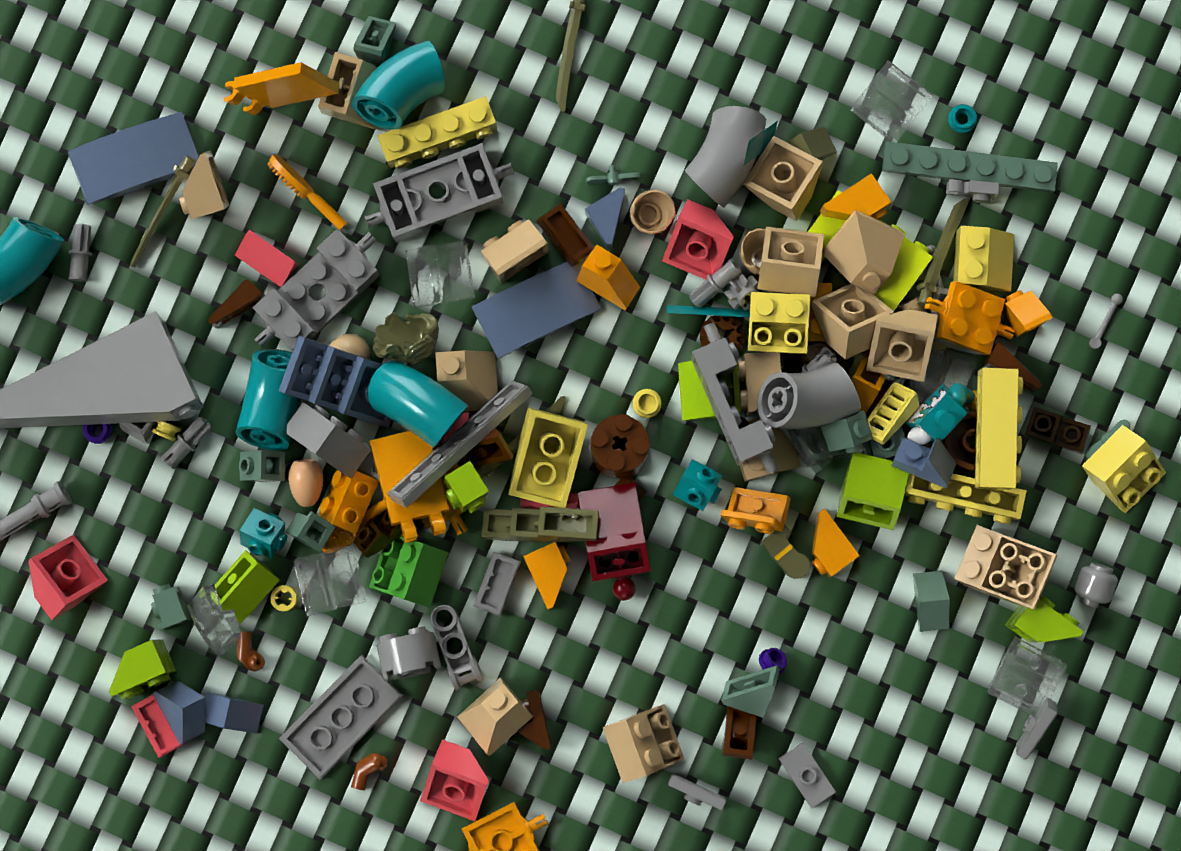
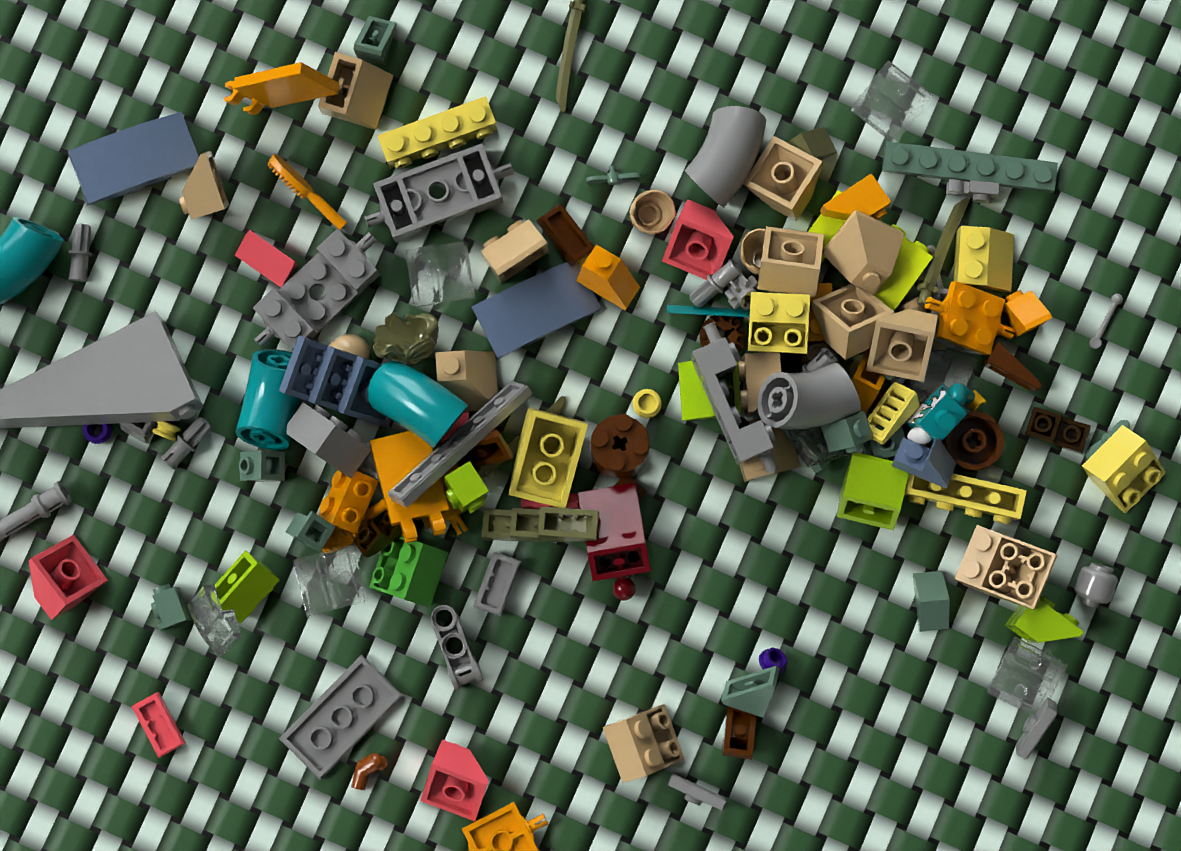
(142, 666): lime slope -> none
(182, 172): olive sword -> none
(183, 710): sand blue slope -> none
(232, 713): sand blue slope -> none
(239, 301): reddish brown slope -> none
(247, 655): dark orange arm -> none
(263, 533): teal brick -> none
(285, 589): light yellow bush -> none
(306, 481): light nougat animal -> none
(400, 86): teal brick -> none
(408, 654): light grey brick -> none
(495, 716): tan slope -> none
(536, 729): reddish brown slope -> none
(548, 571): light orange slope -> none
(605, 215): sand blue slope -> none
(698, 485): teal brick -> none
(757, 509): light orange bracket -> none
(759, 142): teal sticker -> none
(788, 559): olive leg -> none
(807, 775): light grey plate -> none
(830, 546): light orange slope -> none
(968, 112): teal plate -> none
(997, 429): light yellow brick -> none

